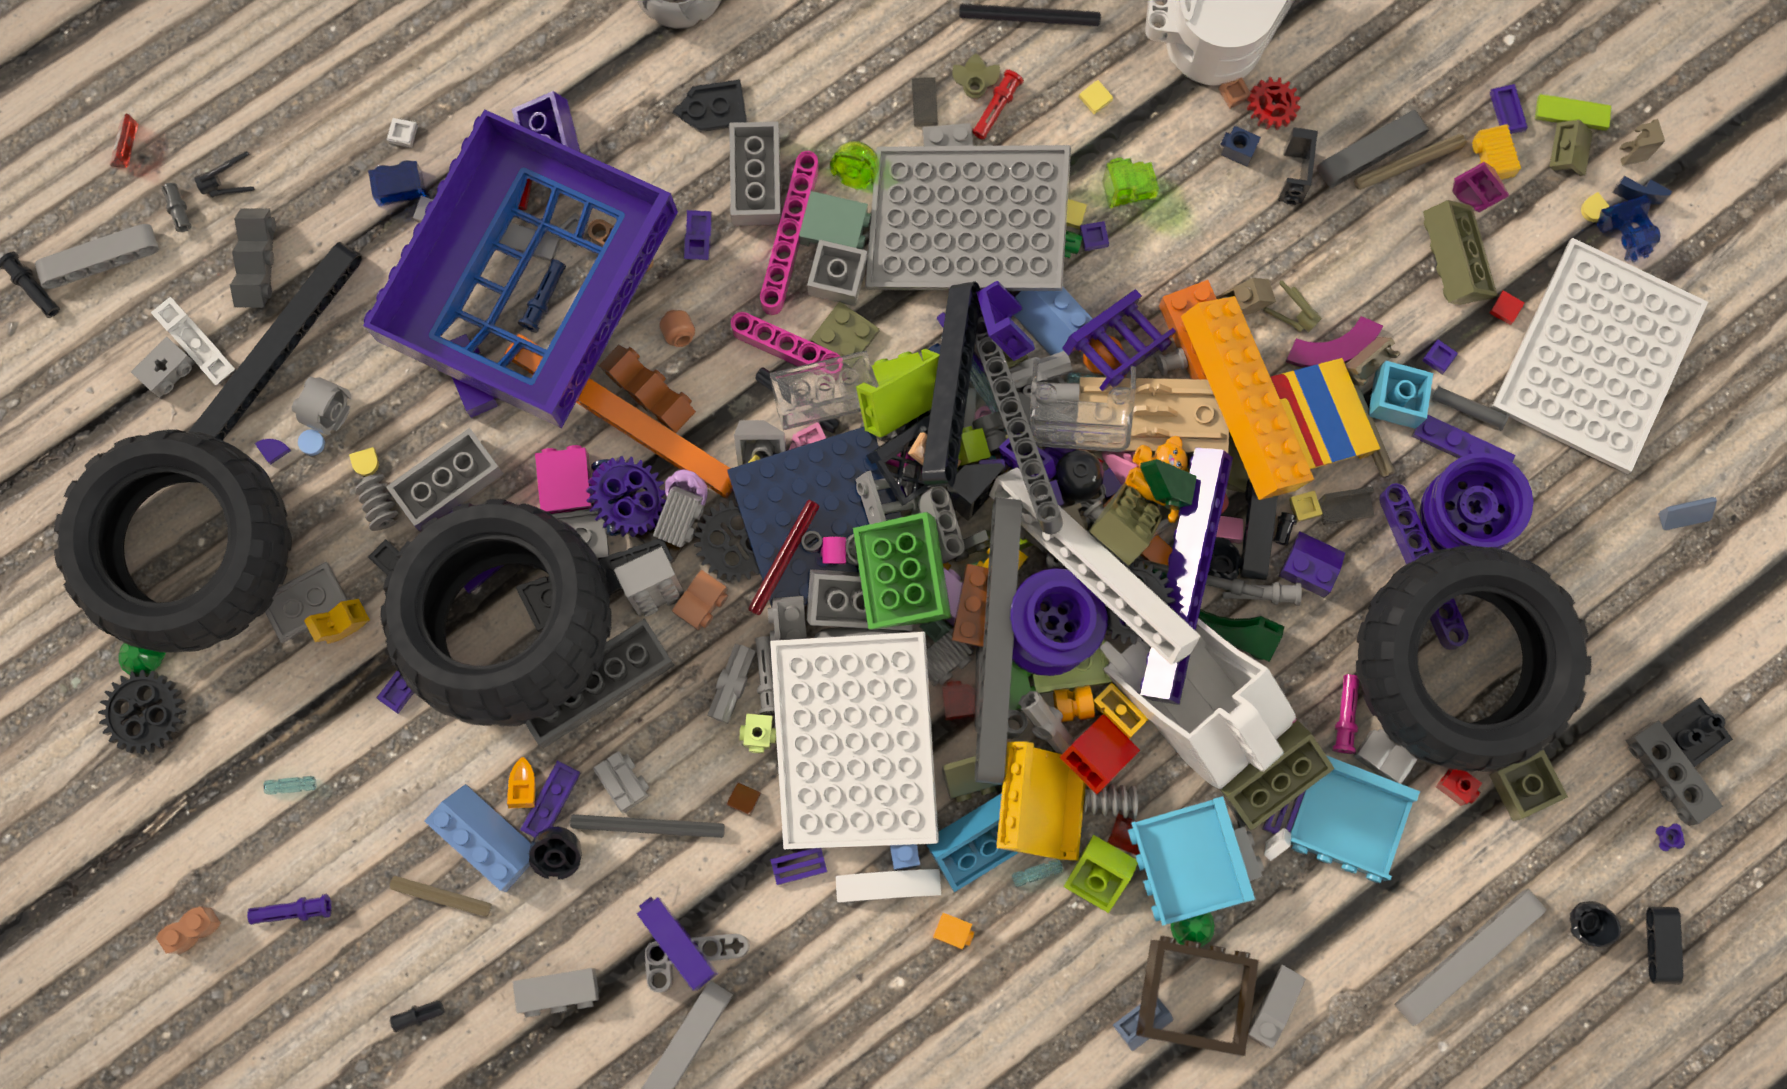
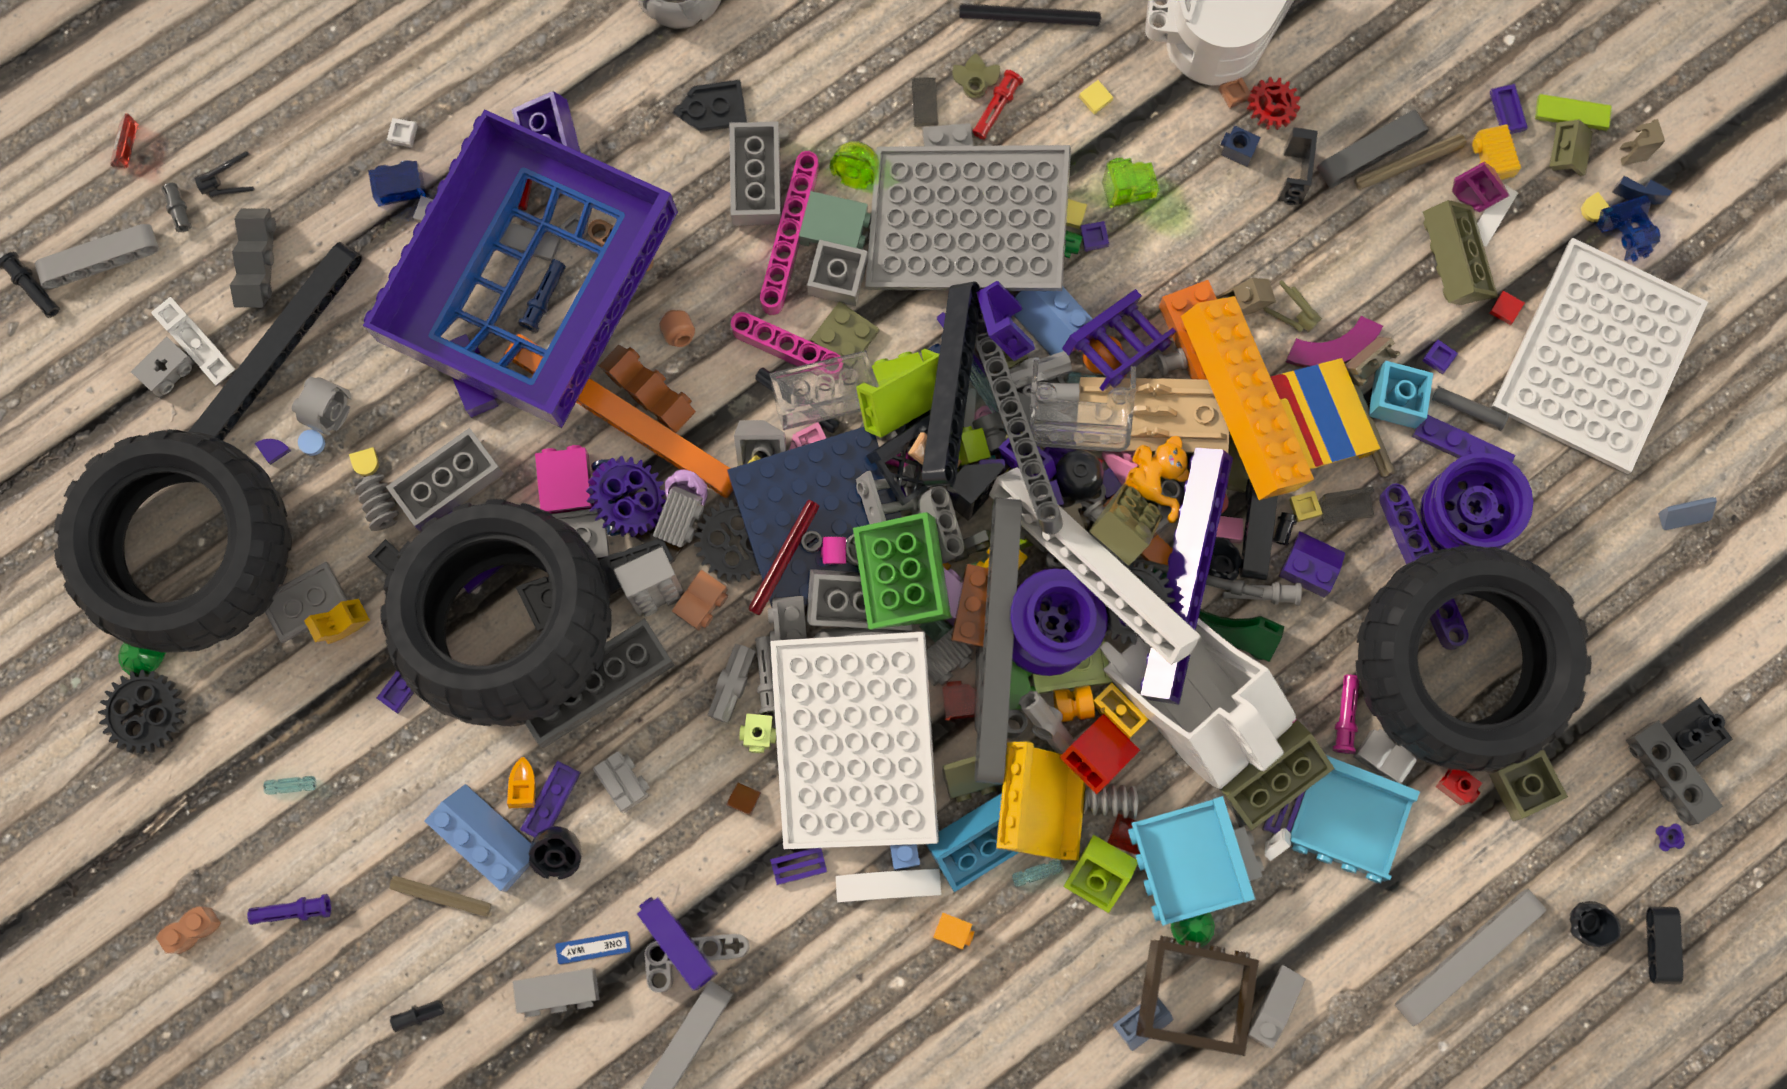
(593, 947): none -> sticker
(651, 826): dark grey axle -> none
(698, 235): dark purple slope -> none
(1169, 484): dark green slope -> none
(1493, 216): none -> white sticker

